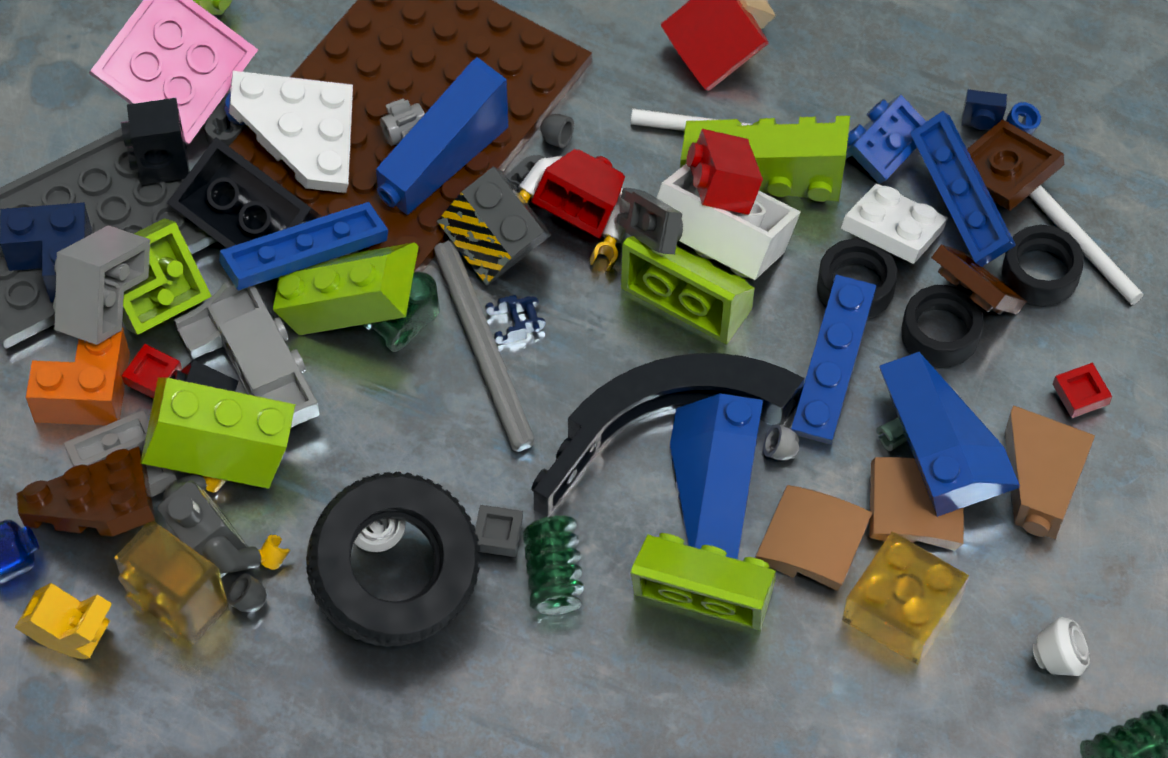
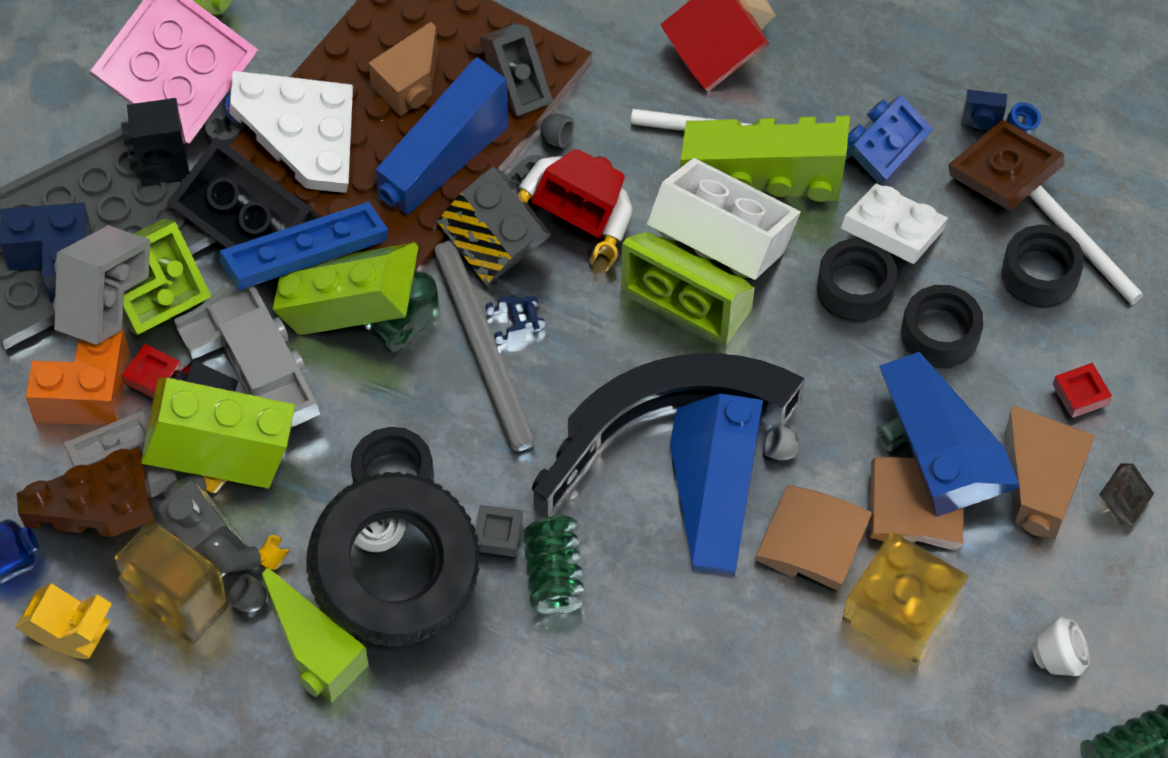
(321, 650): none -> lime slope
(391, 440): none -> black tyre
(400, 120): light grey gear -> none
(406, 70): none -> medium nougat slope
(515, 57): none -> dark grey slope
(651, 221): dark grey hinge -> none
(703, 580): lime slope -> none
(724, 171): red brick -> none
(833, 359): blue plate -> none
(962, 189): blue plate -> none
(987, 289): reddish brown plate -> none
(1126, 493): none -> clear smoke plate

